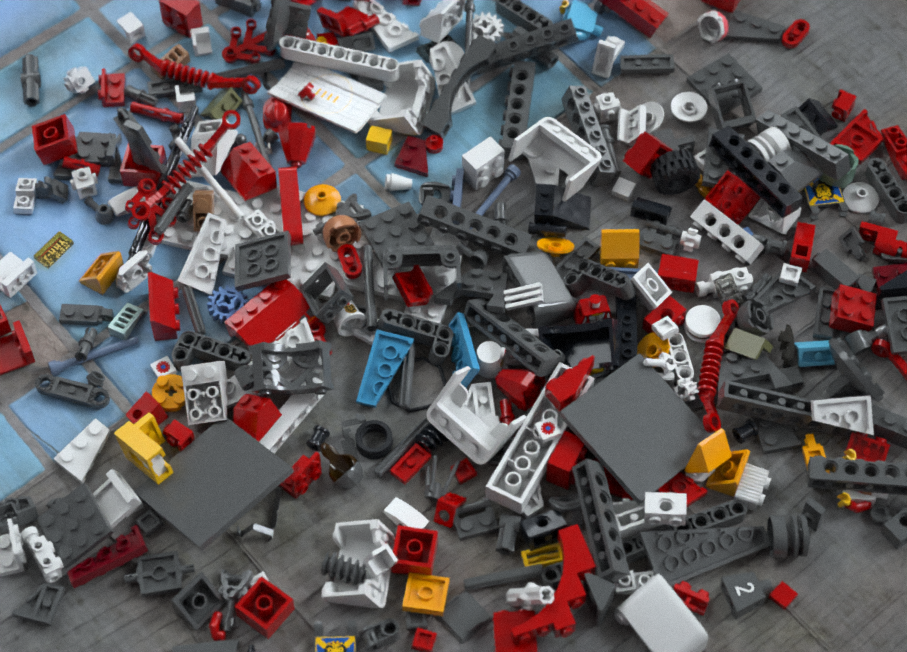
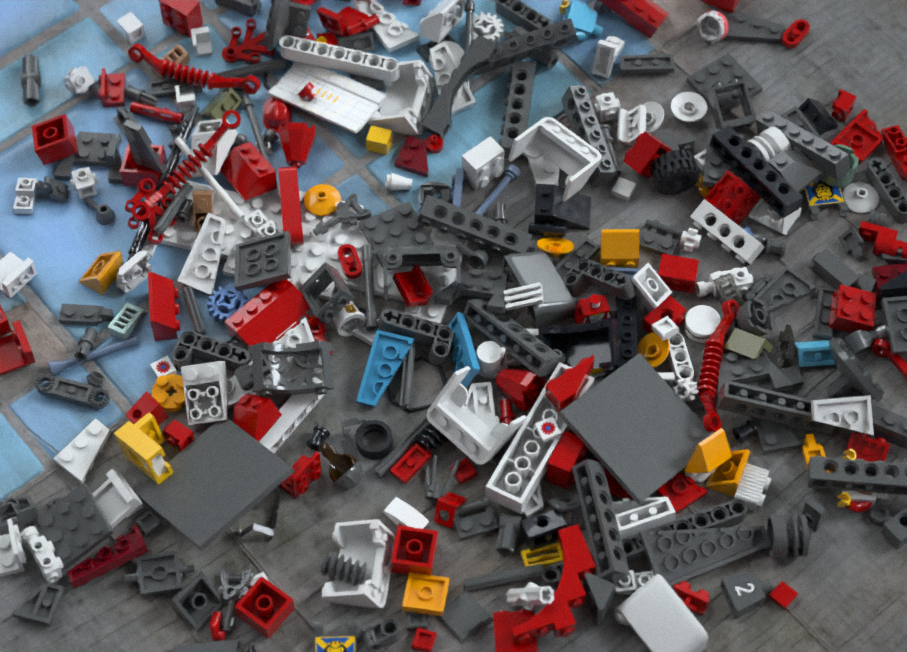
(53, 249): clear yellow tile -> none
(69, 163): red pin -> none
(118, 202): white slope -> none
(340, 231): nougat cylinder -> none
(380, 560): white panel -> none
(650, 210): black panel -> none
(663, 361): white bar -> none
(673, 502): white brick -> none
(790, 274): white tile -> none
(802, 245): red slope -> none

